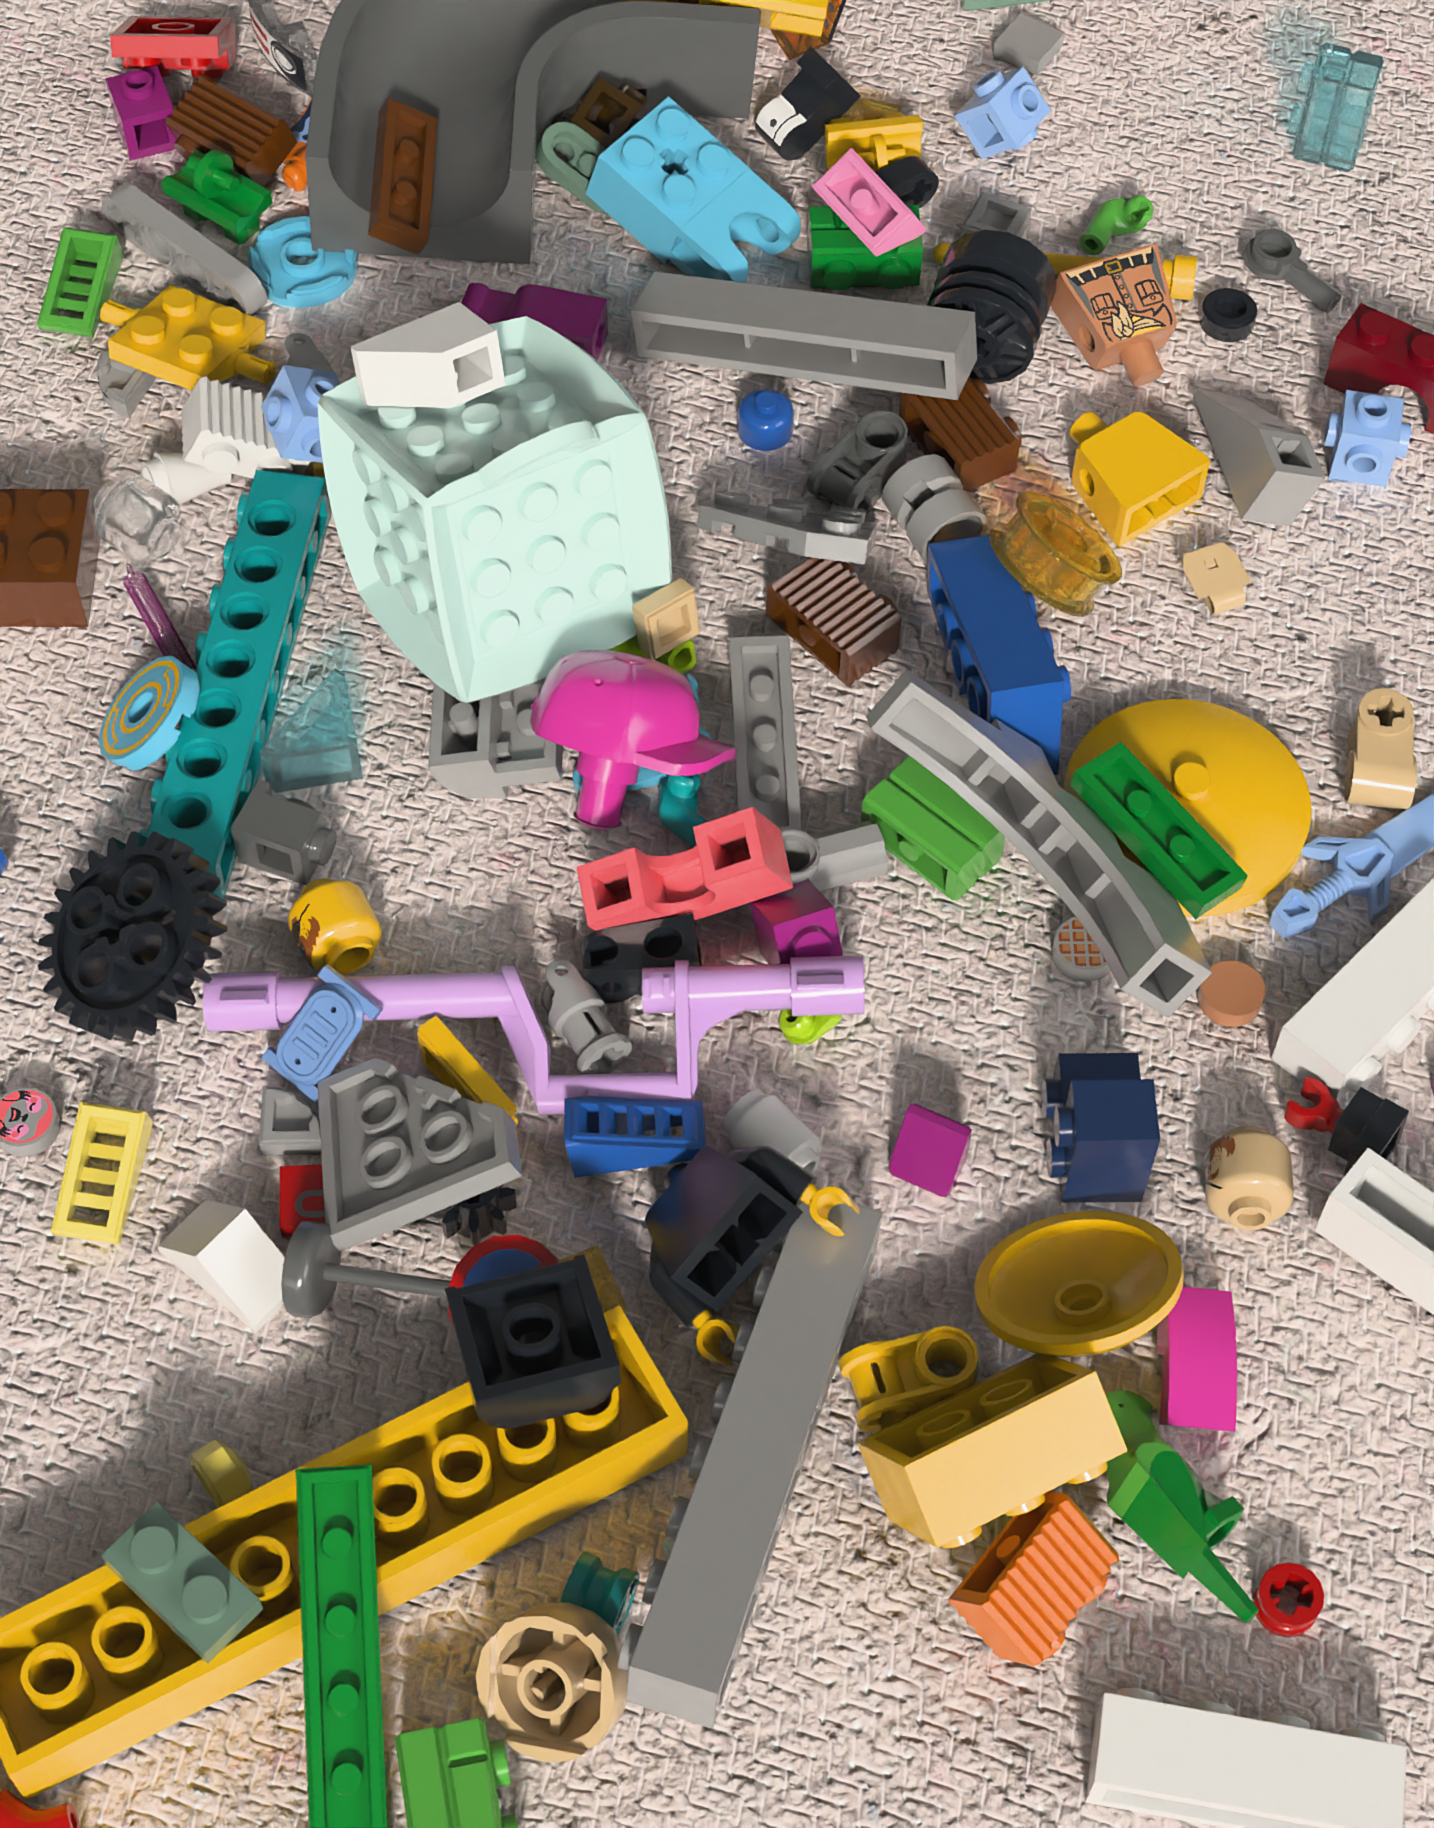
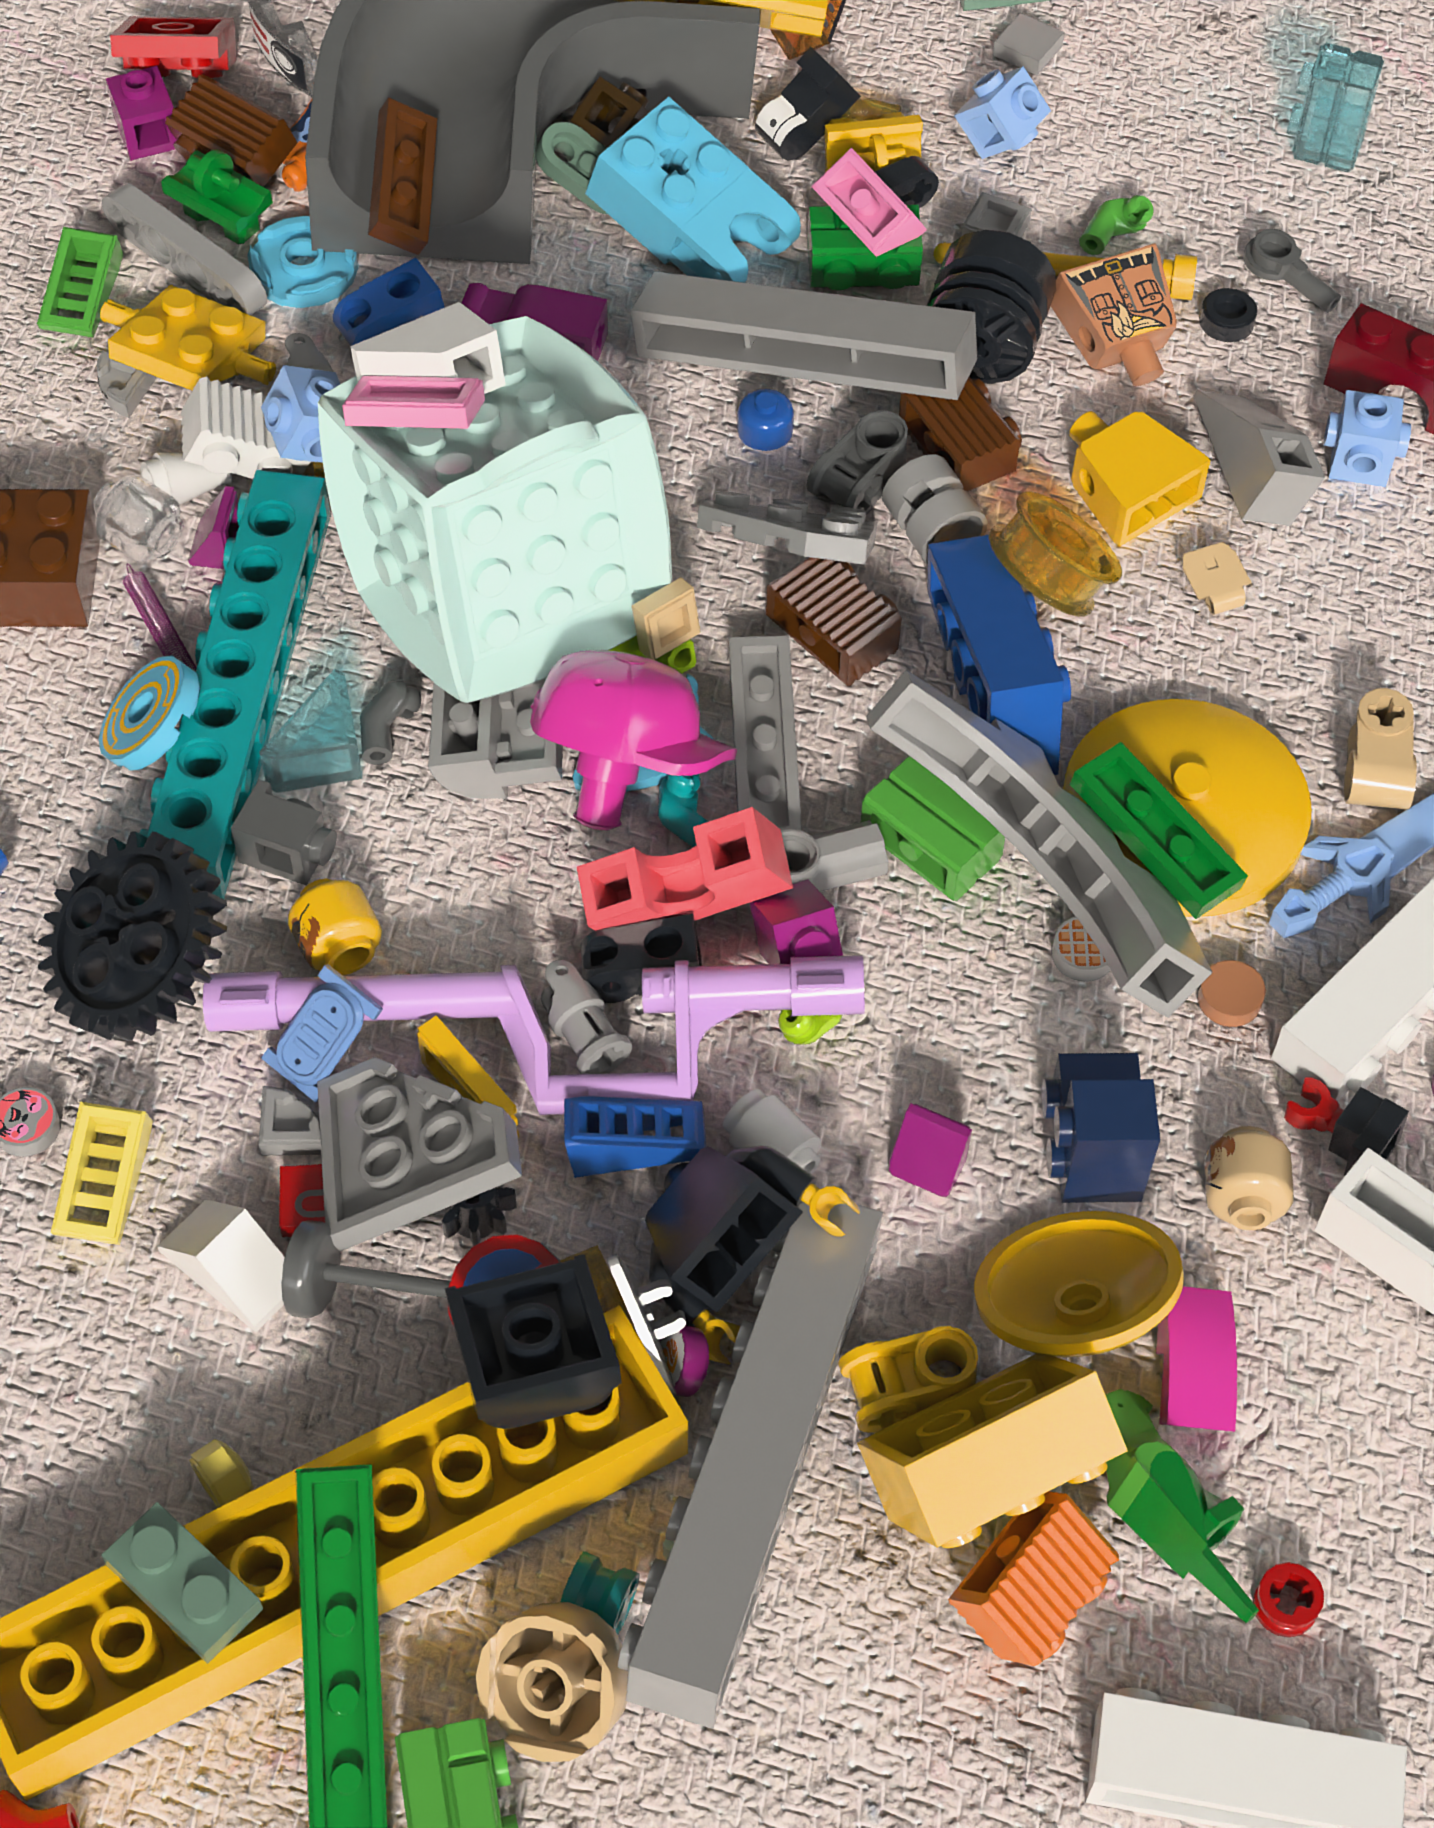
(214, 529): none -> magenta slope
(376, 719): none -> dark grey arm
(387, 302): none -> blue leg
(414, 402): none -> bright pink tile
(636, 1300): none -> piece
(687, 1359): none -> magenta tile

